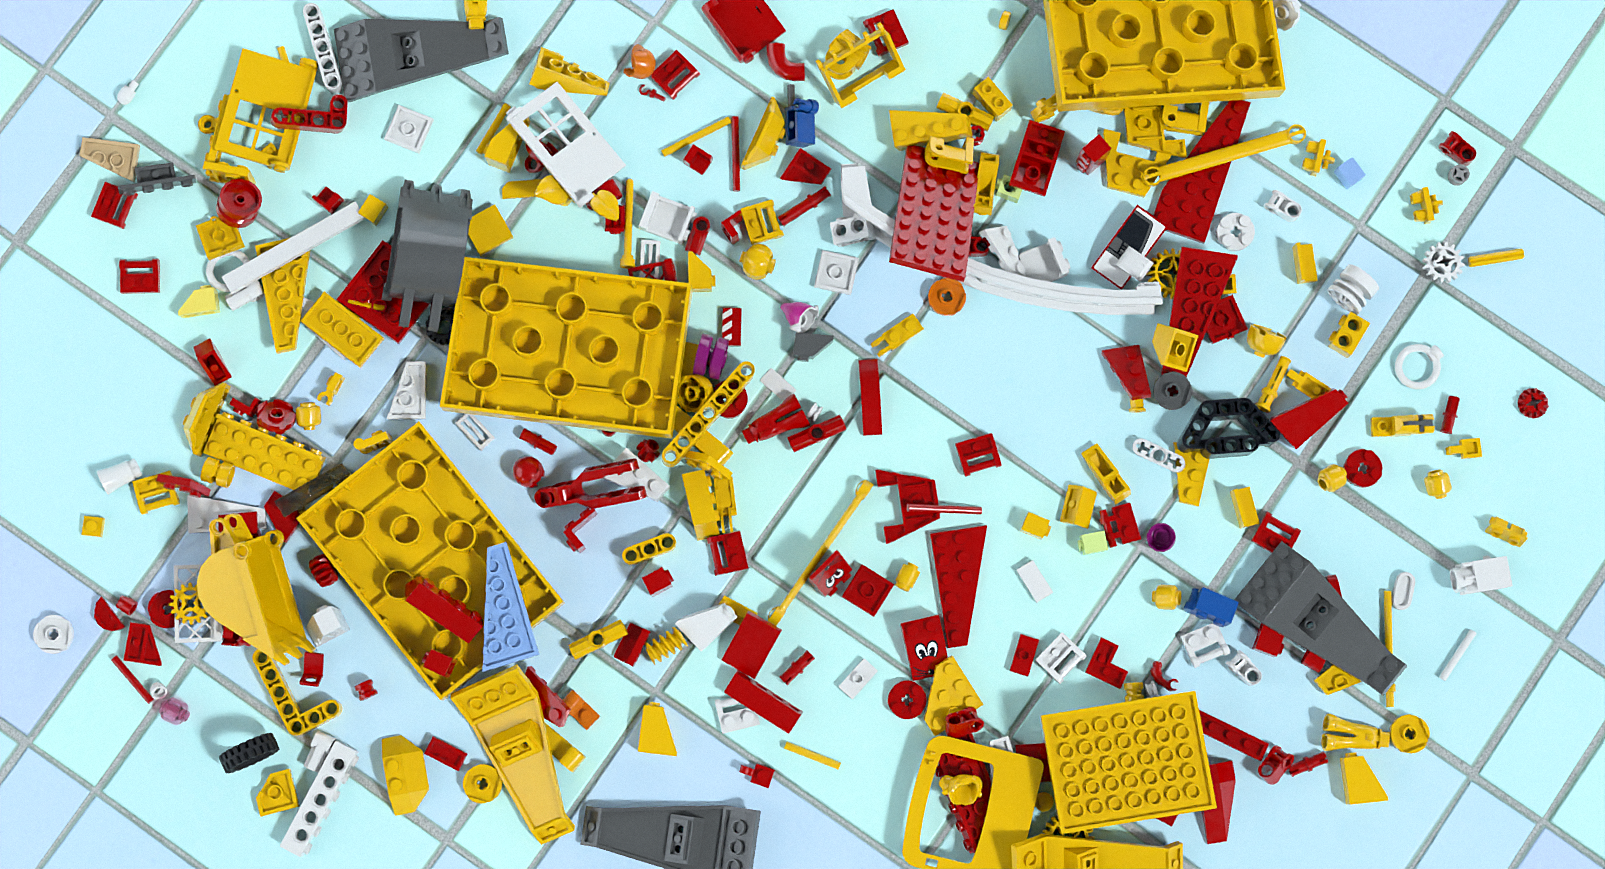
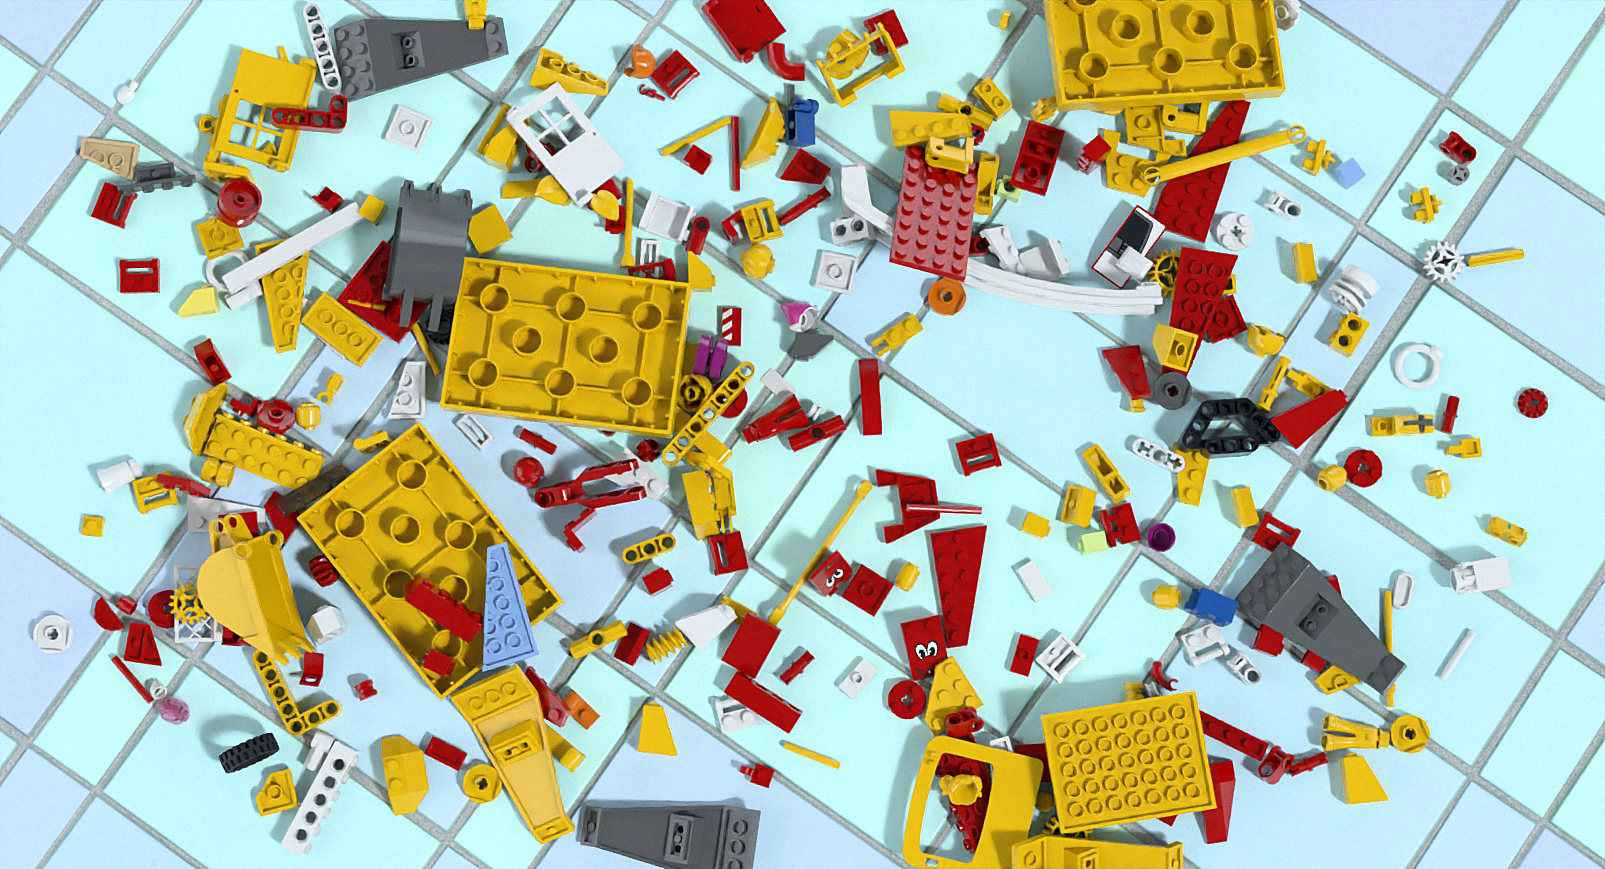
(426, 350): none -> yellow bar
(1101, 666): red plate -> none

